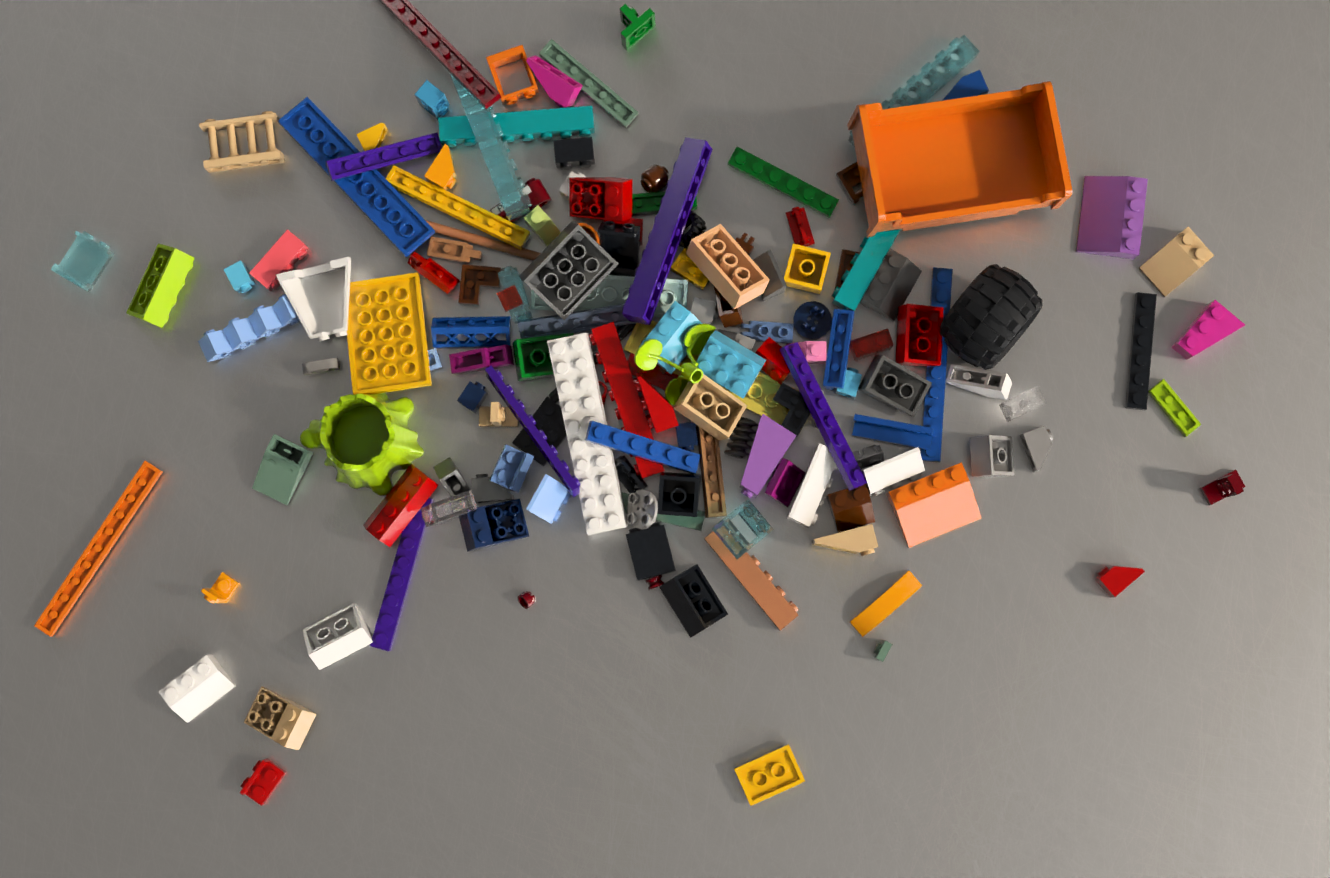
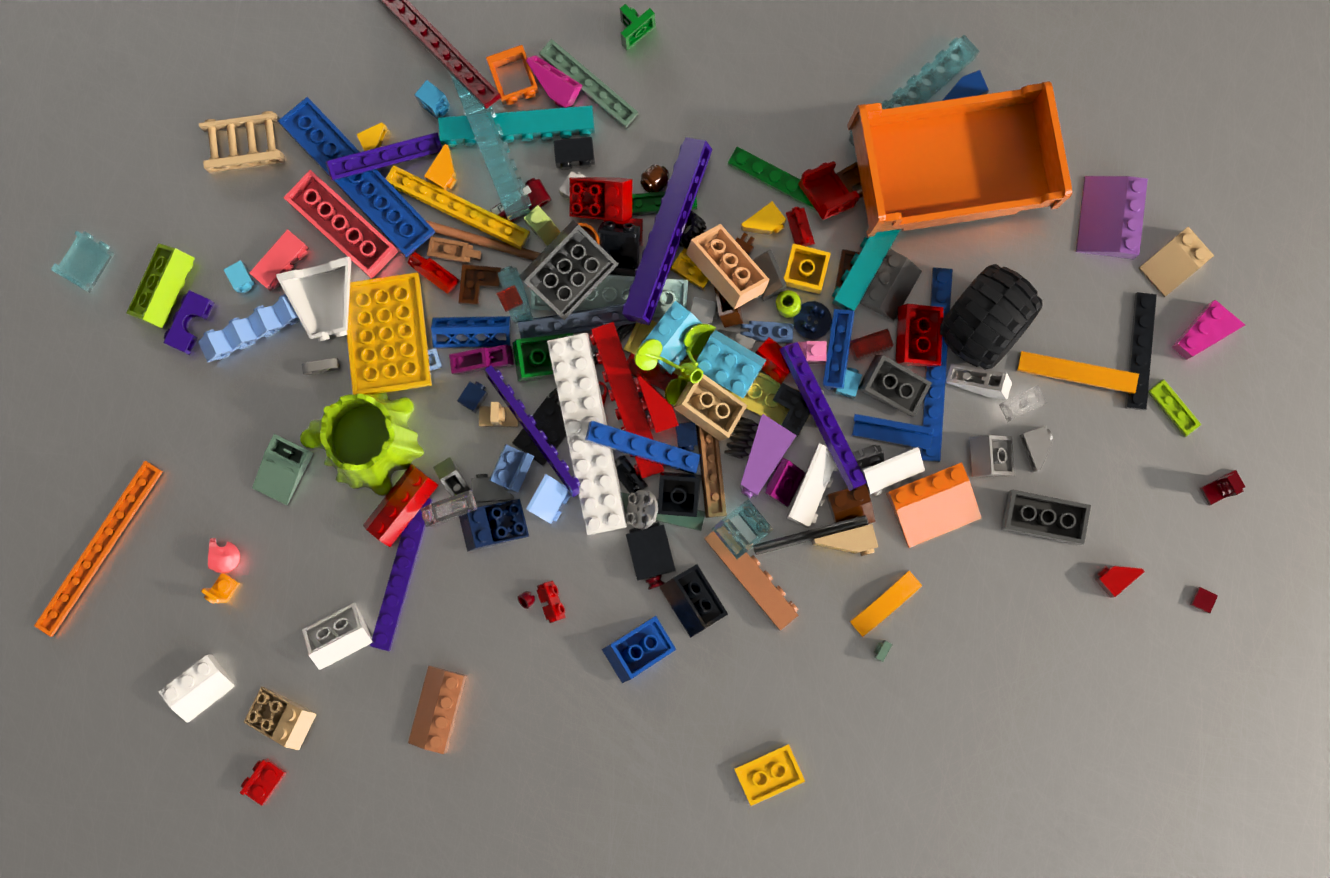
(192, 306): none -> dark purple arch
(222, 558): none -> coral helmet
(341, 224): none -> coral brick
(437, 709): none -> nougat slope
(548, 593): none -> red hinge
(638, 649): none -> blue slope
(765, 221): none -> yellow slope
(792, 301): none -> lime head
(810, 535): none -> dark grey axle
(827, 191): none -> red panel
(1046, 517): none -> dark grey brick
(1078, 372): none -> light orange tile
(1204, 600): none -> dark red tile

